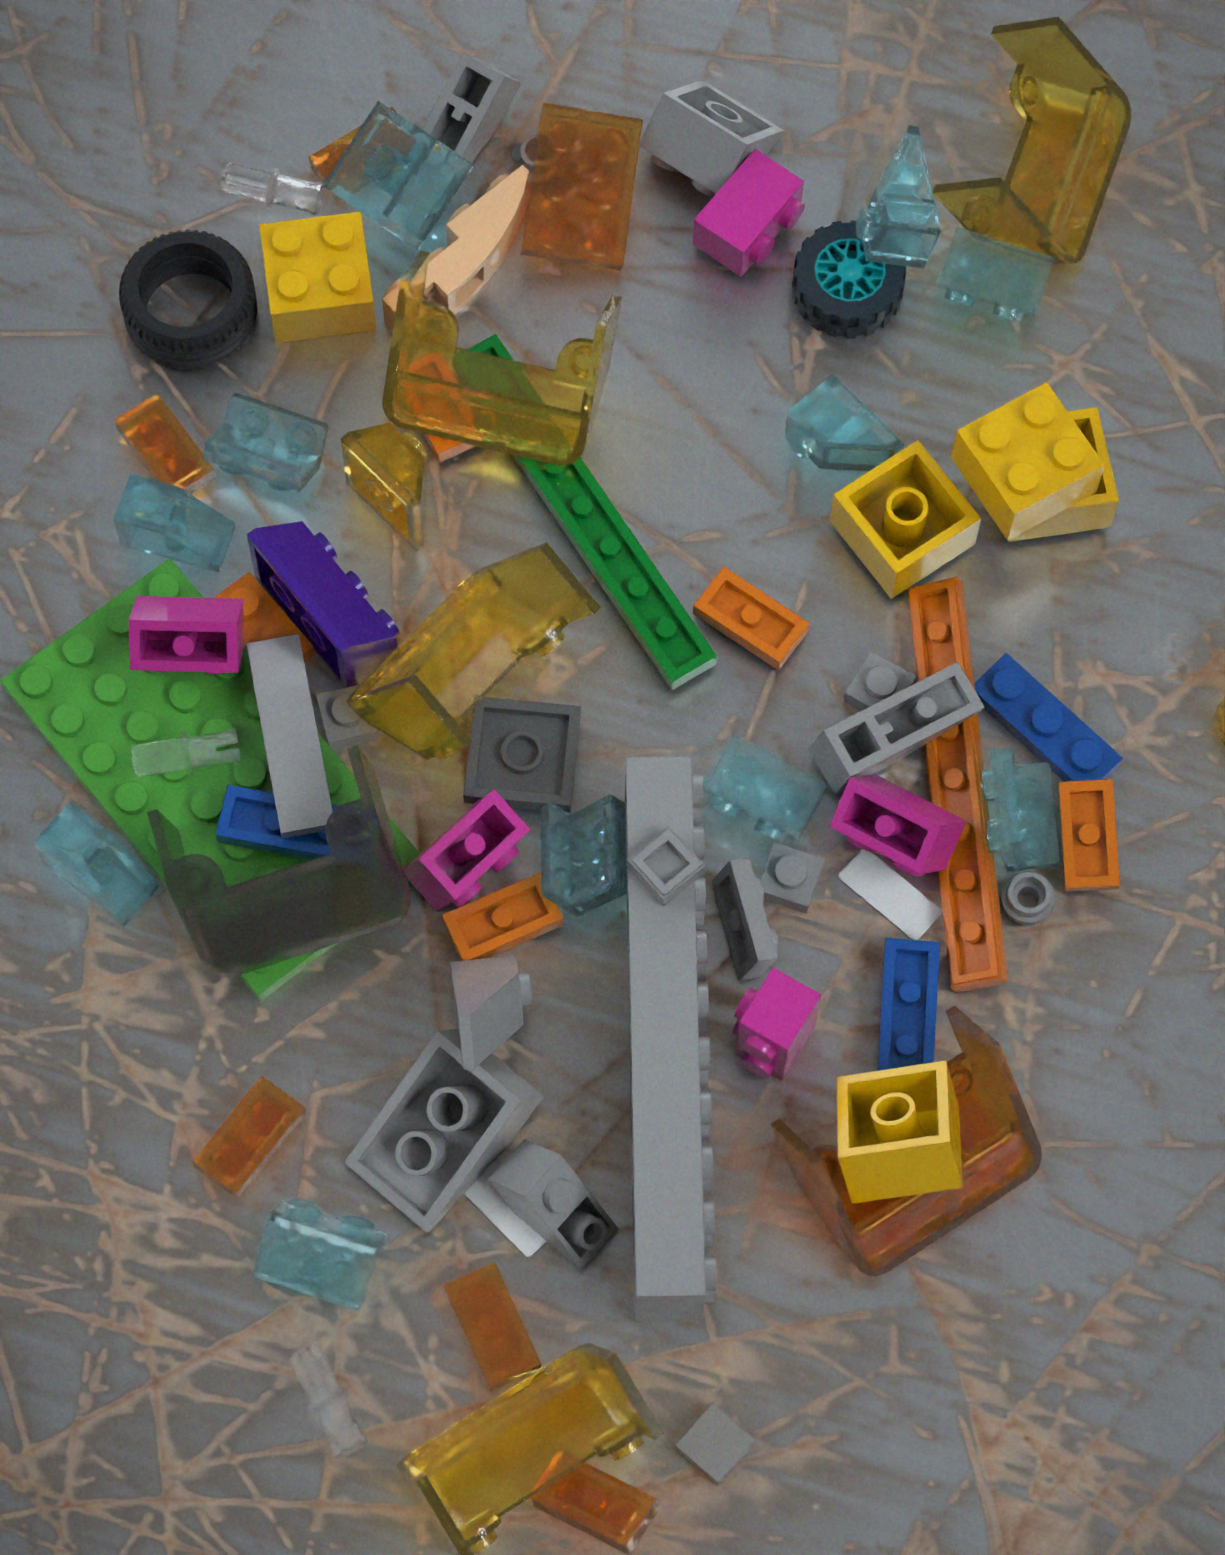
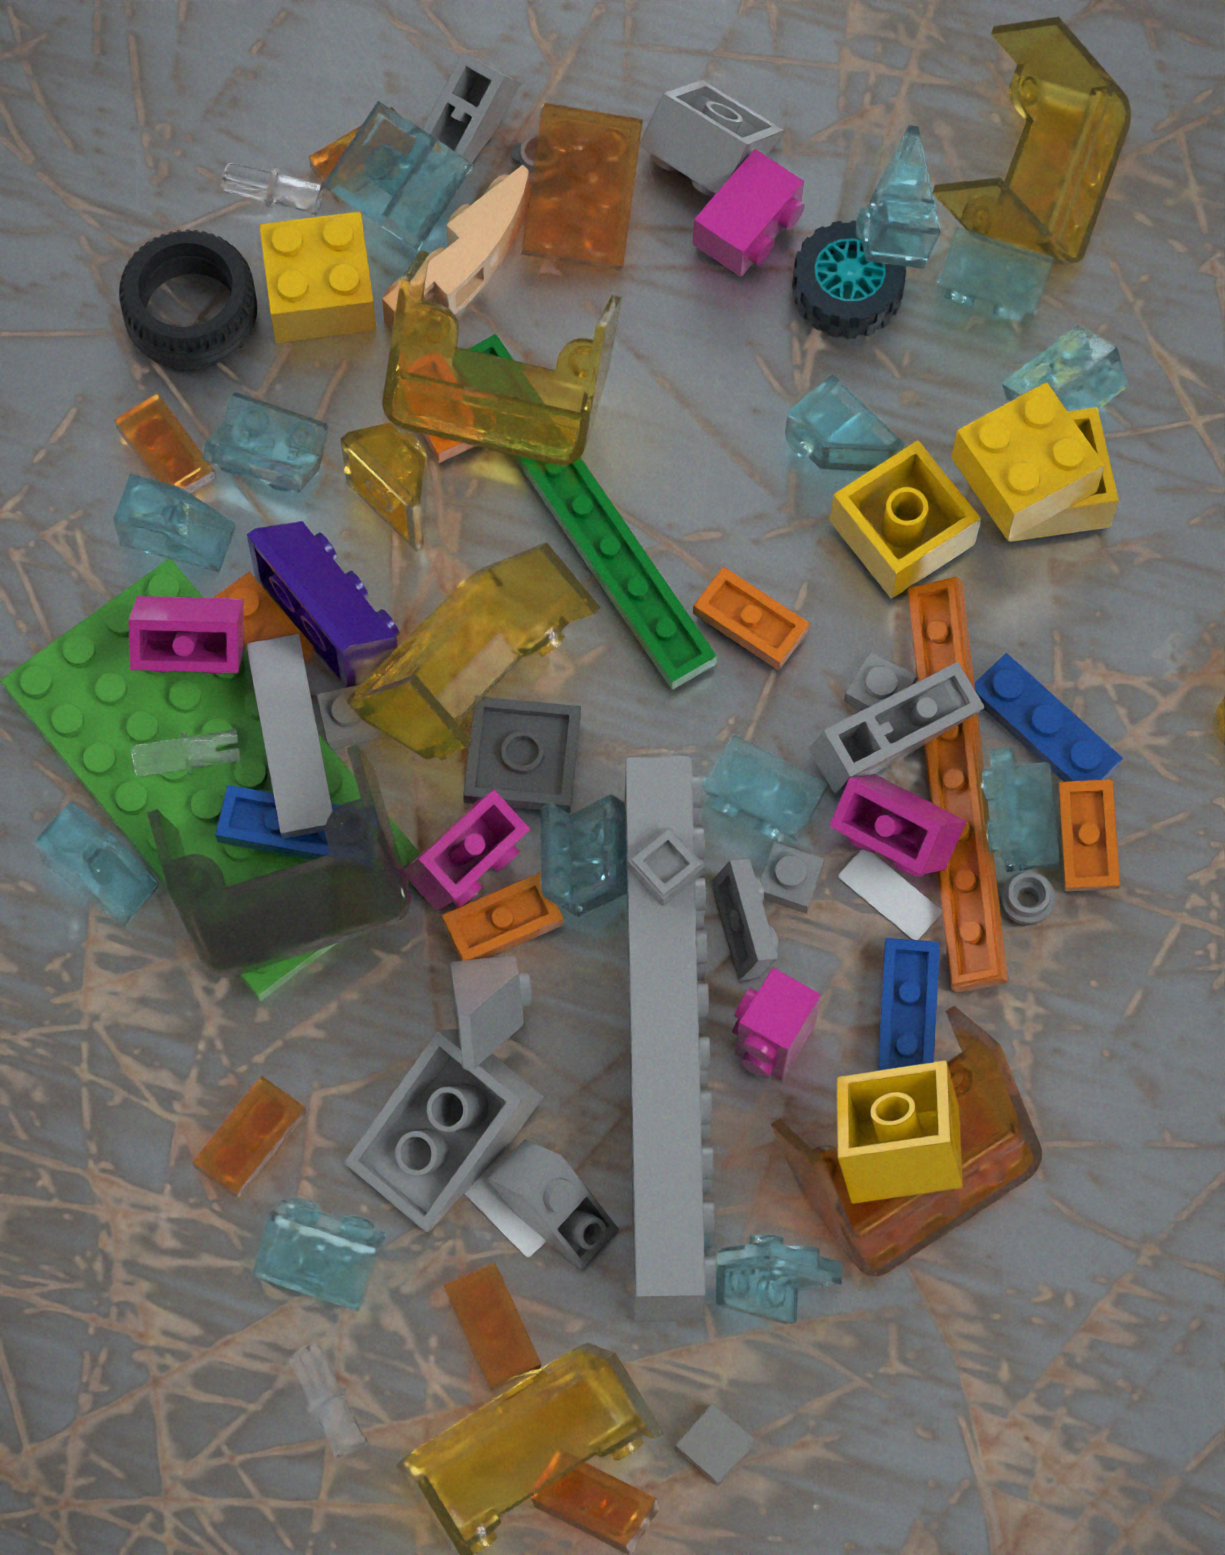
(767, 1276): none -> clear light blue bracket
(1077, 367): none -> clear light blue bracket

